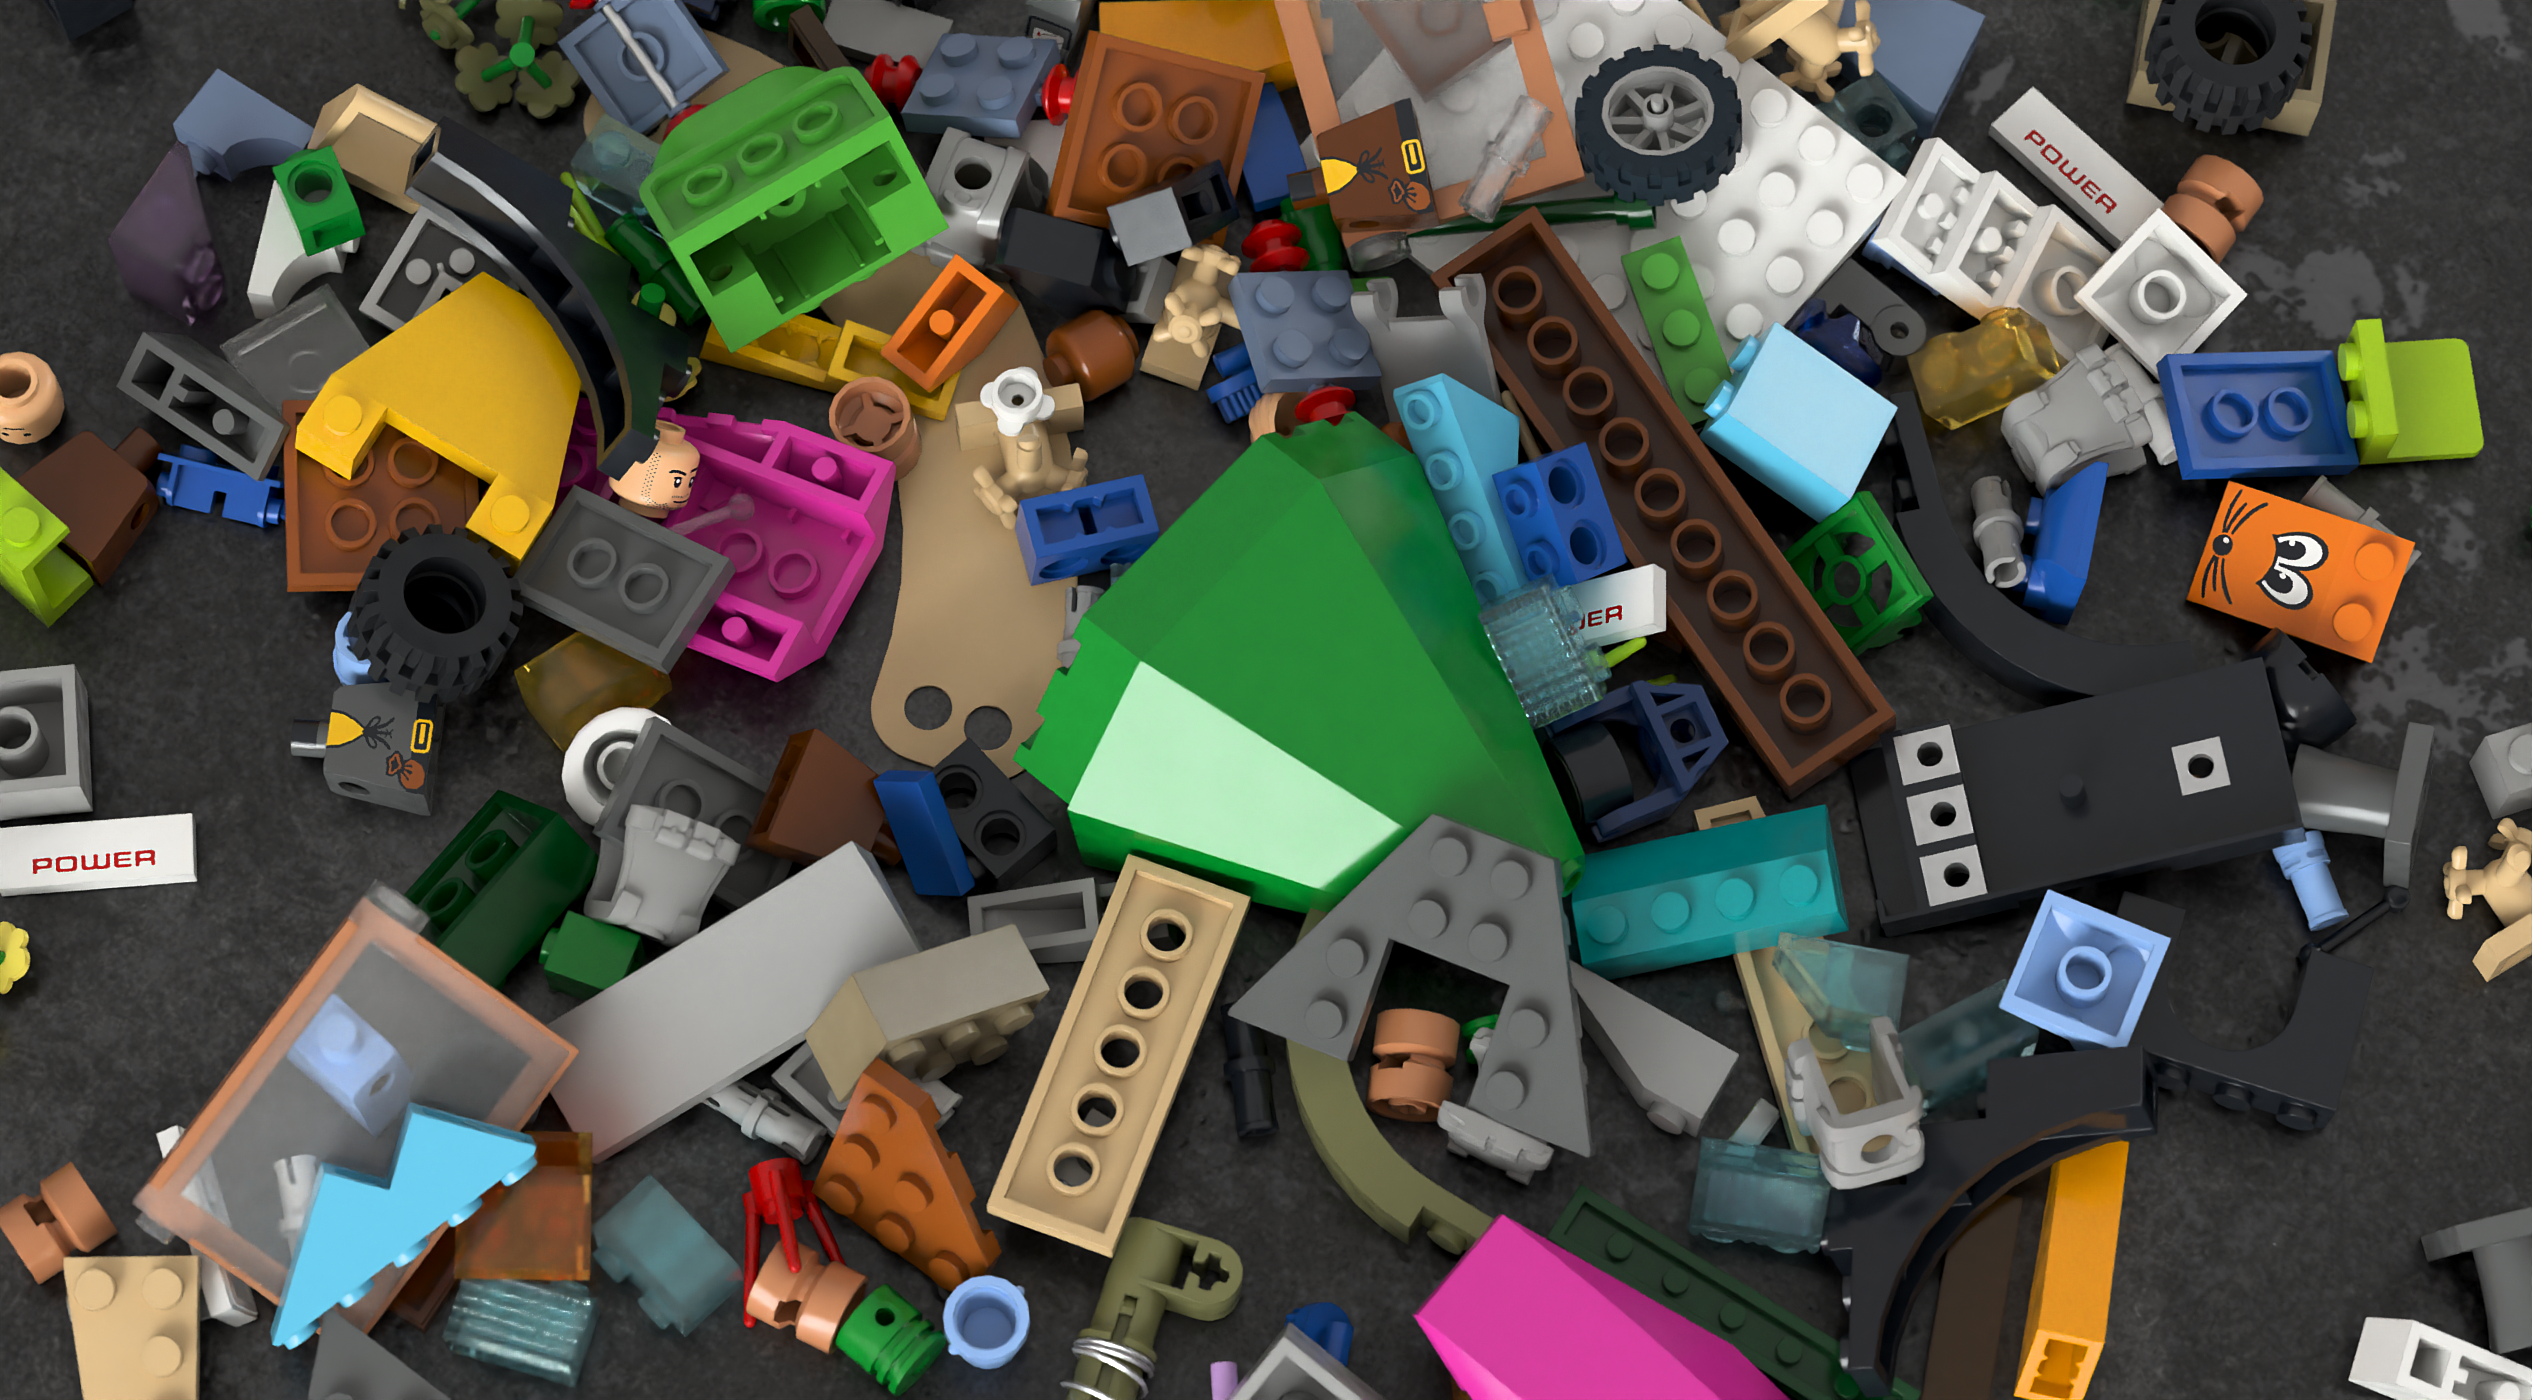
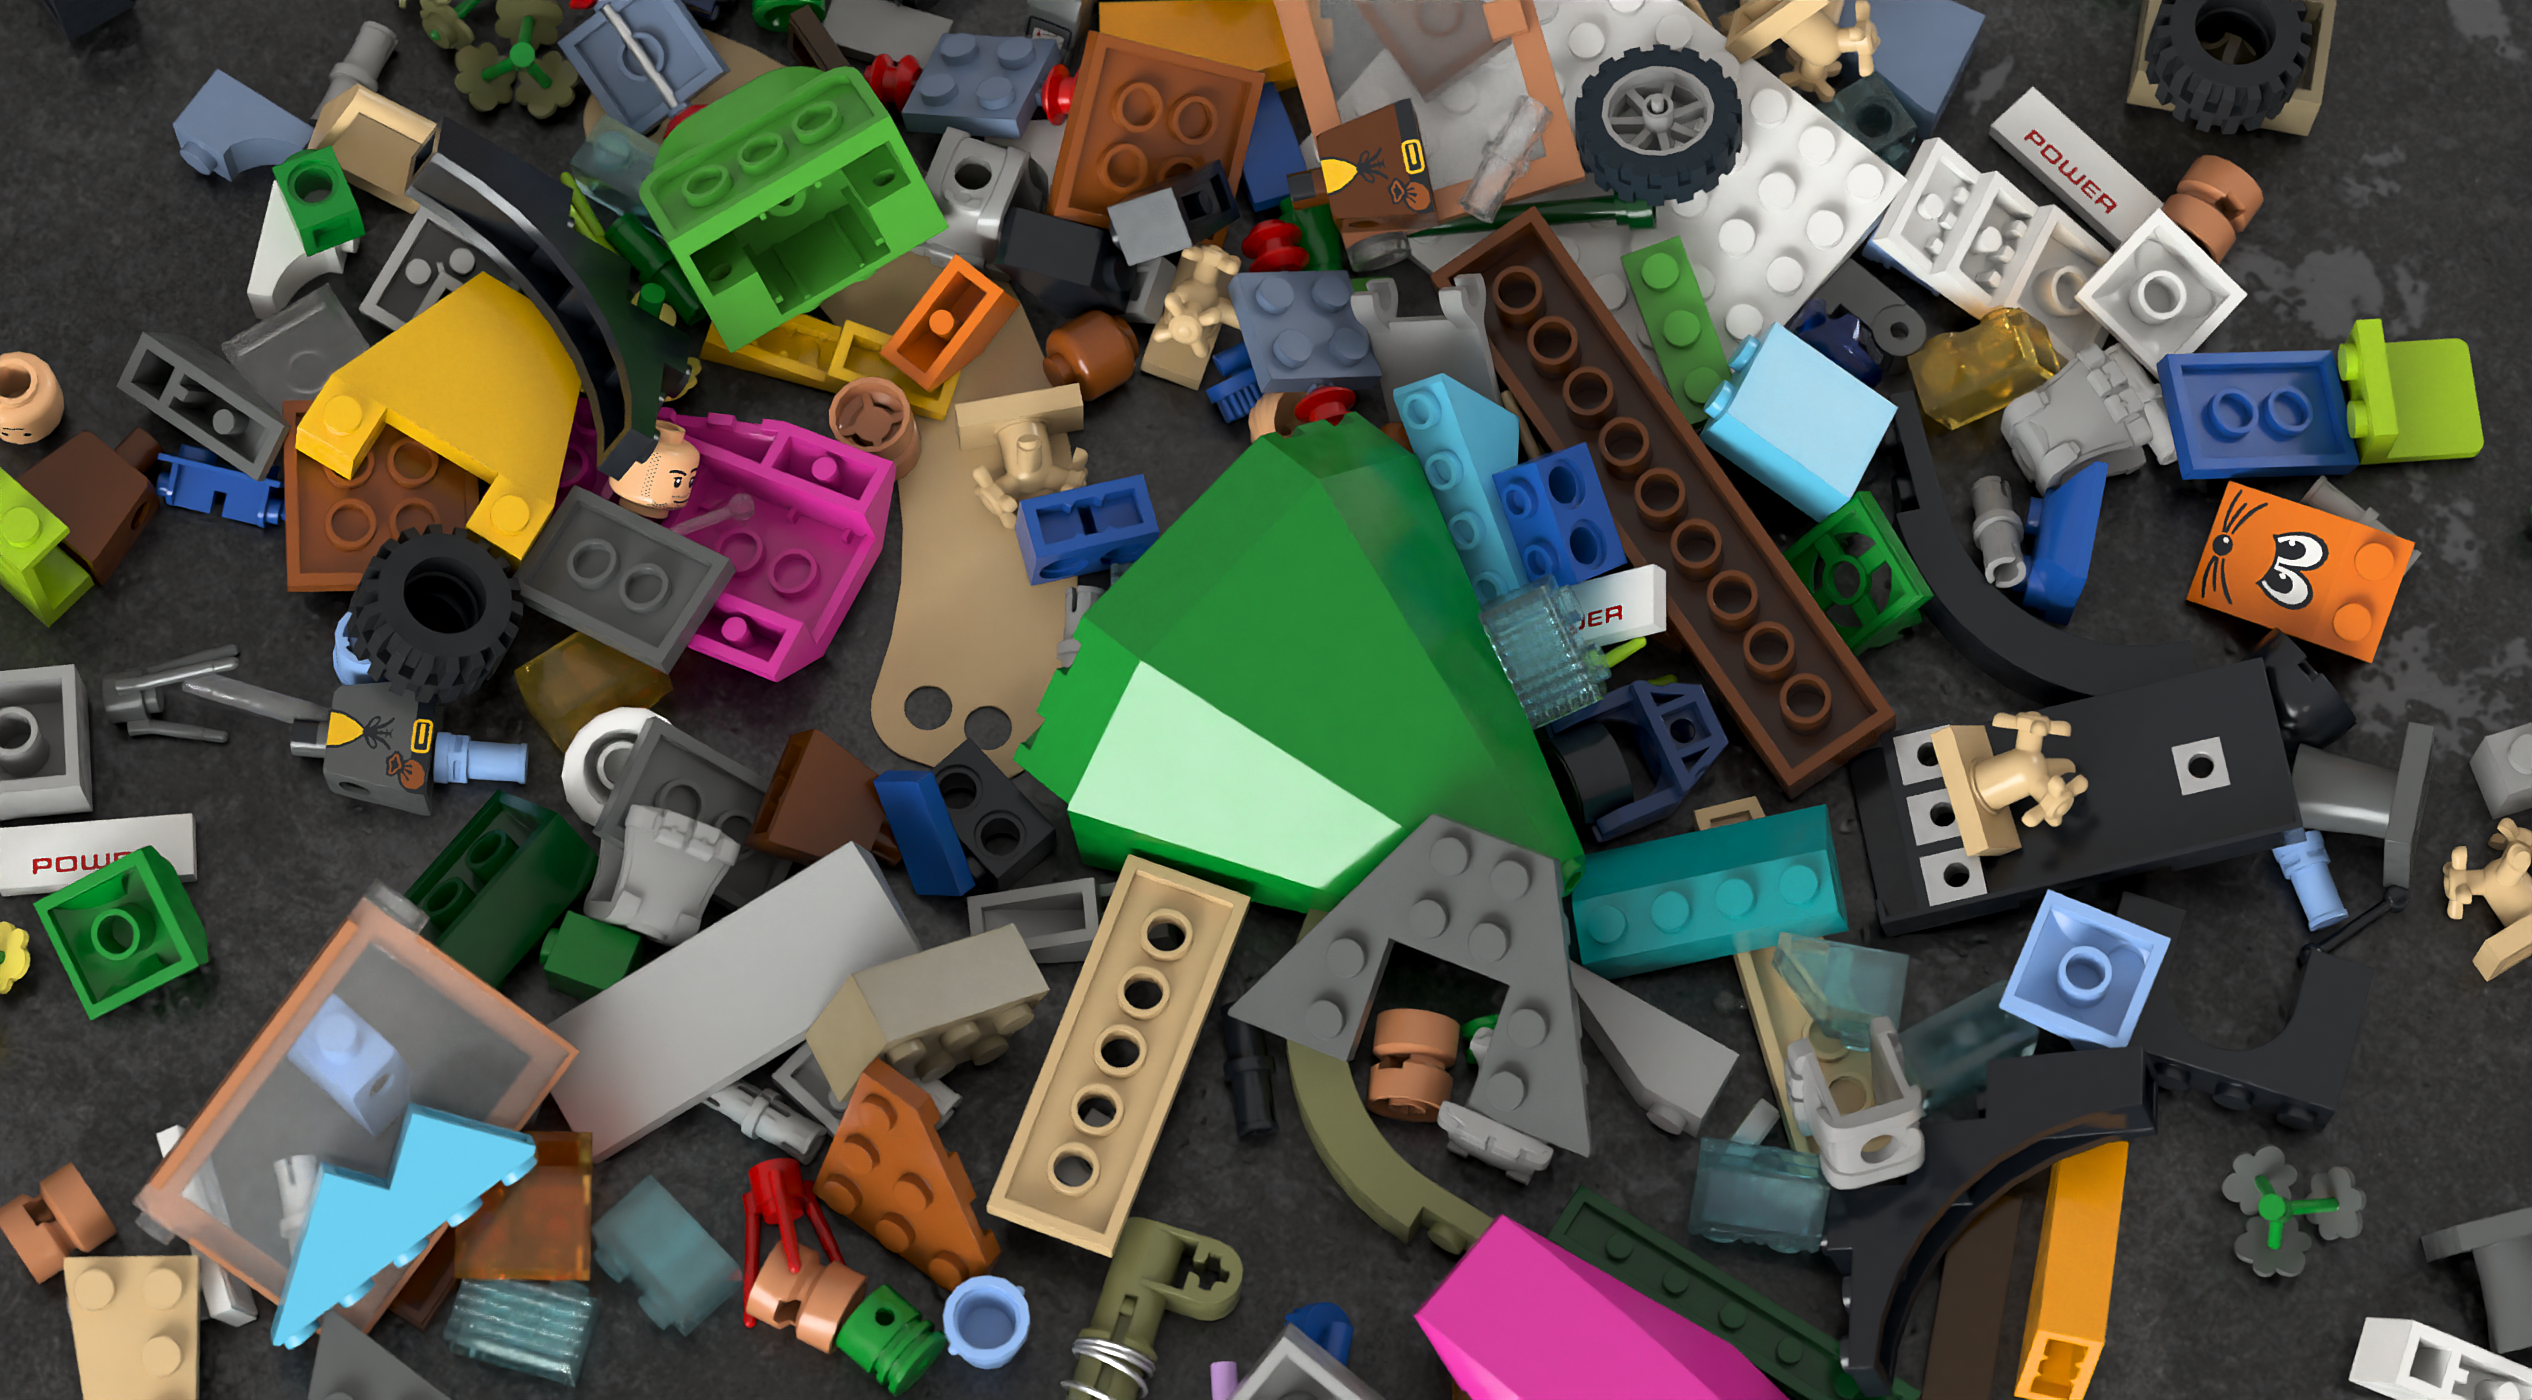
(124, 930): none -> green slope
(138, 692): none -> dark grey plant
(169, 241): clear purple slope -> none
(254, 698): none -> clear piece
(361, 64): none -> light grey pin
(462, 759): none -> light blue pin
(1013, 383): white plate -> none
(1986, 784): none -> tan piece
(2262, 1187): none -> dark grey plant

